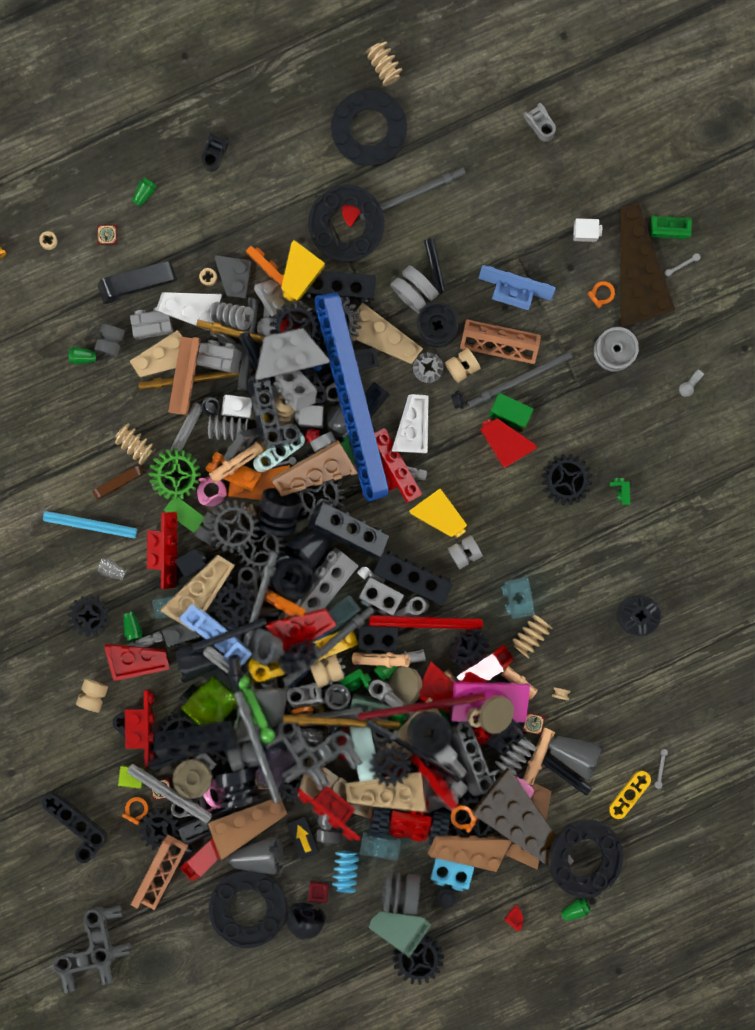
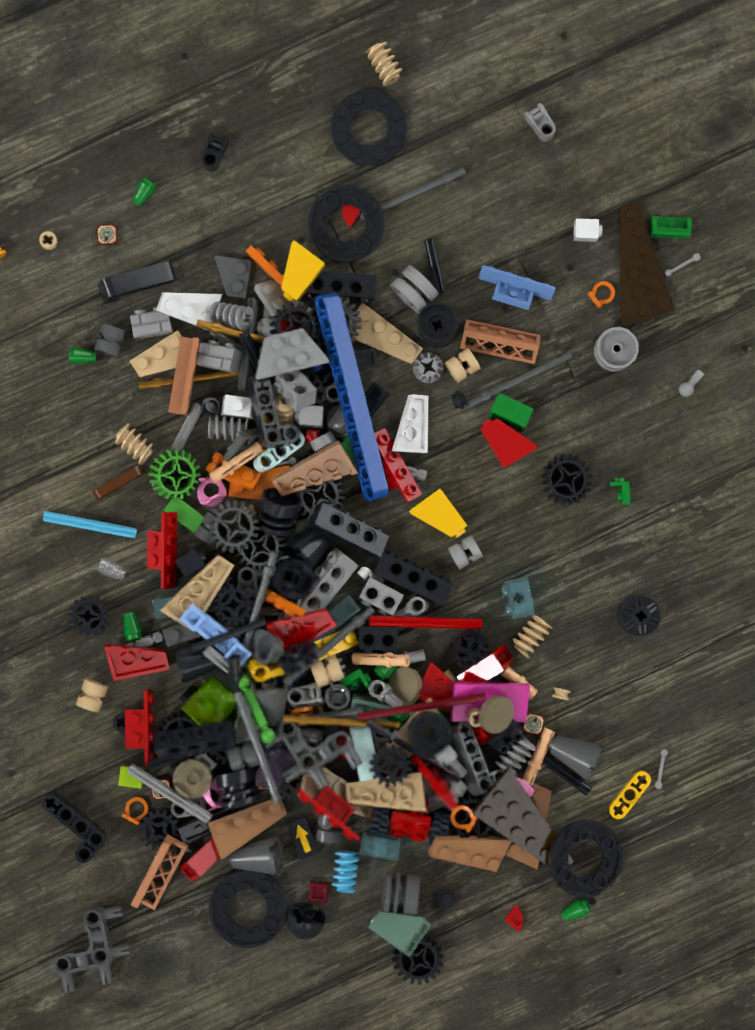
(203, 273): tan bush -> none
(449, 878): medium azure brick -> none

